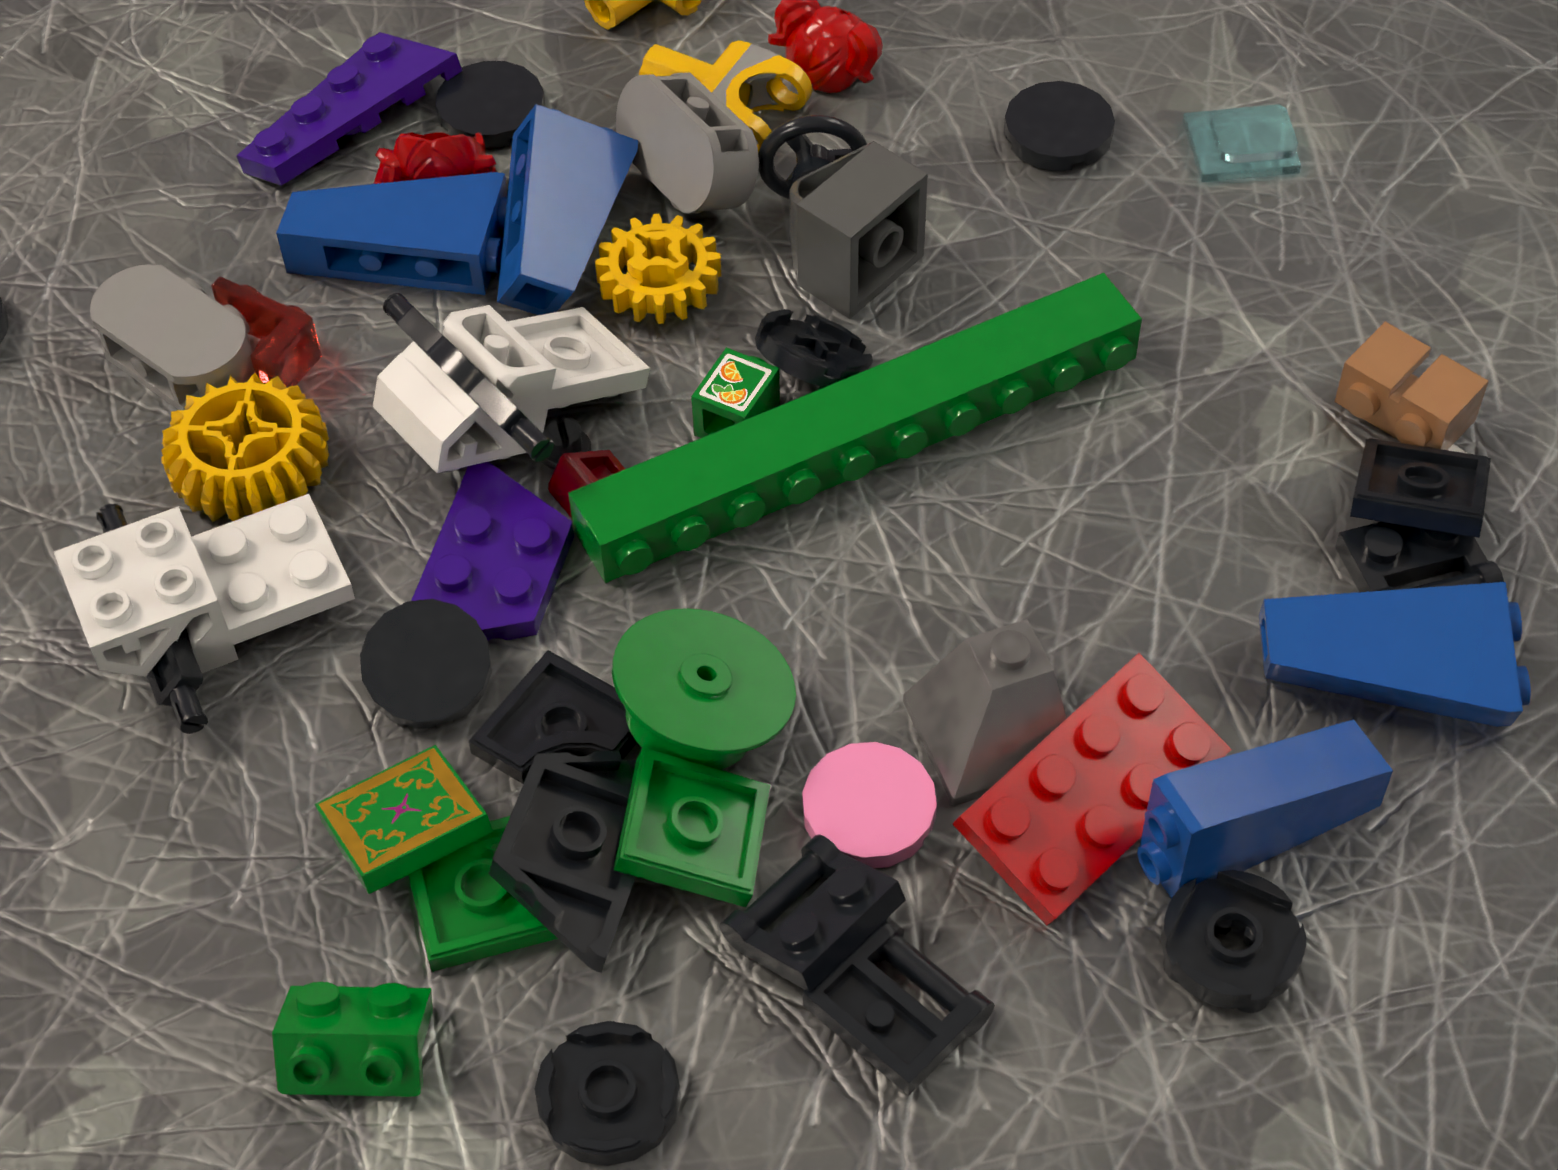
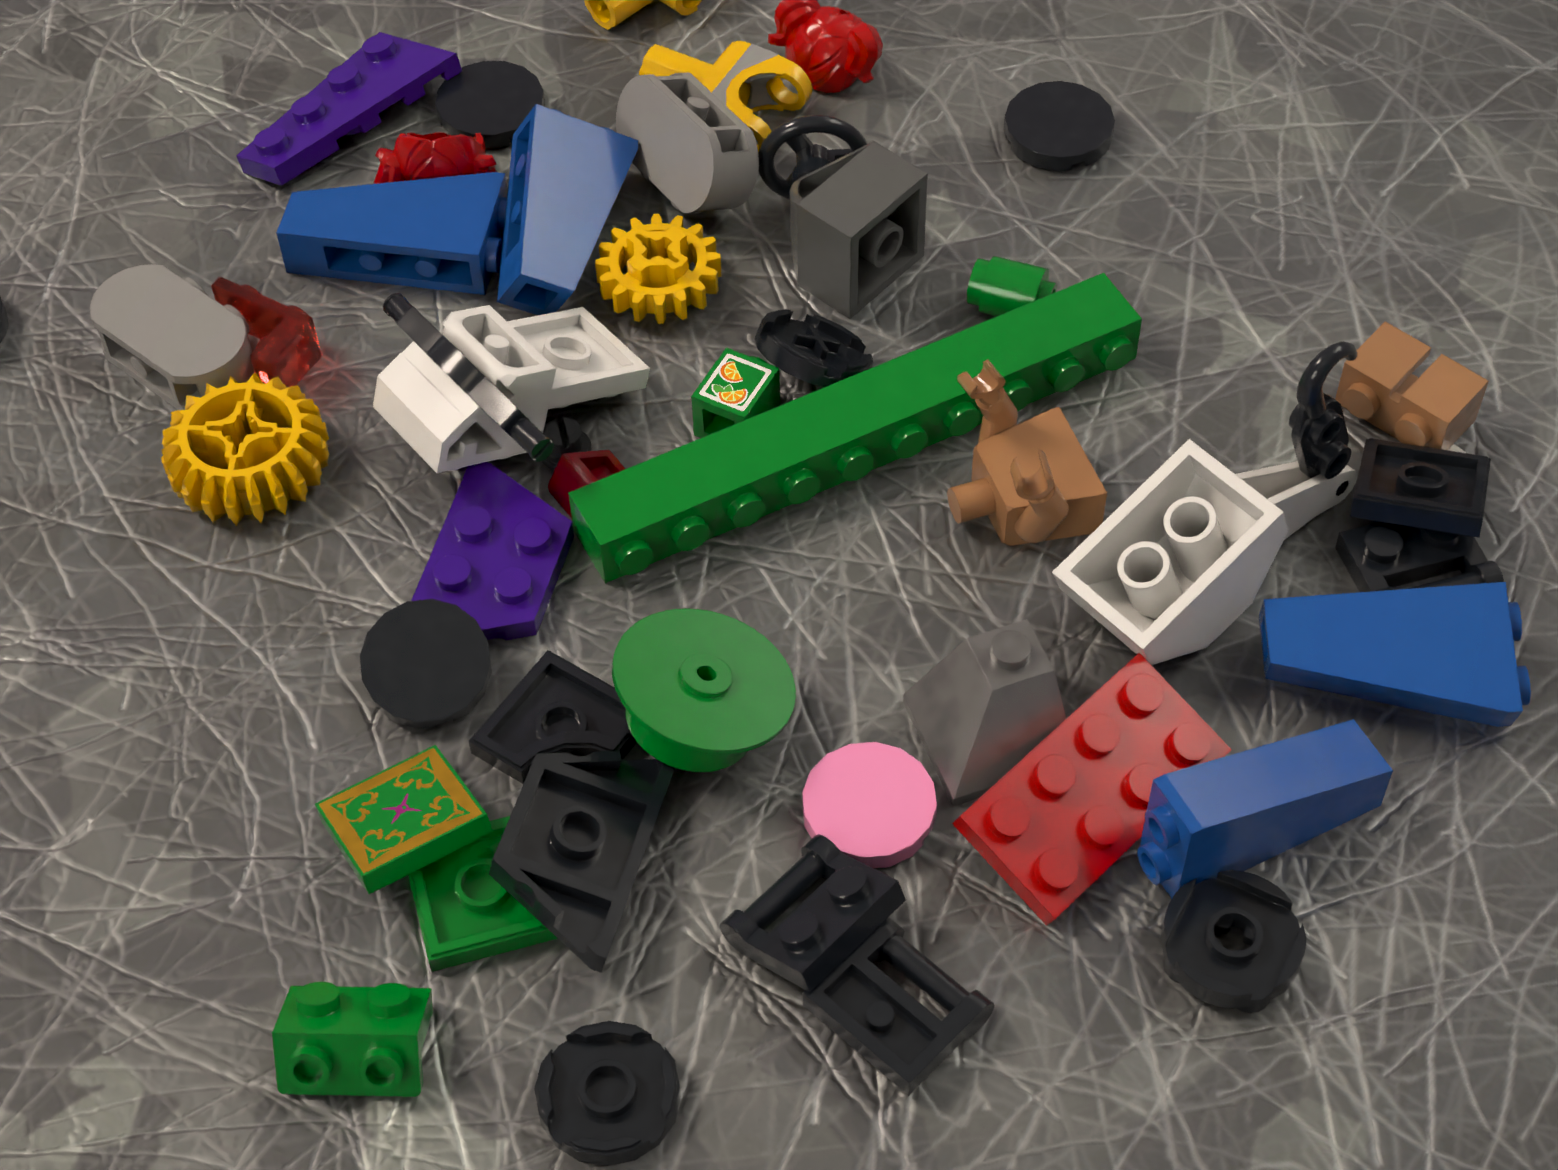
(181, 602): white piece -> none
(693, 827): green tile -> none
(1006, 285): none -> green brick
(1028, 473): none -> medium nougat torso
(1200, 539): none -> white slope
(1242, 142): clear light blue piece -> none

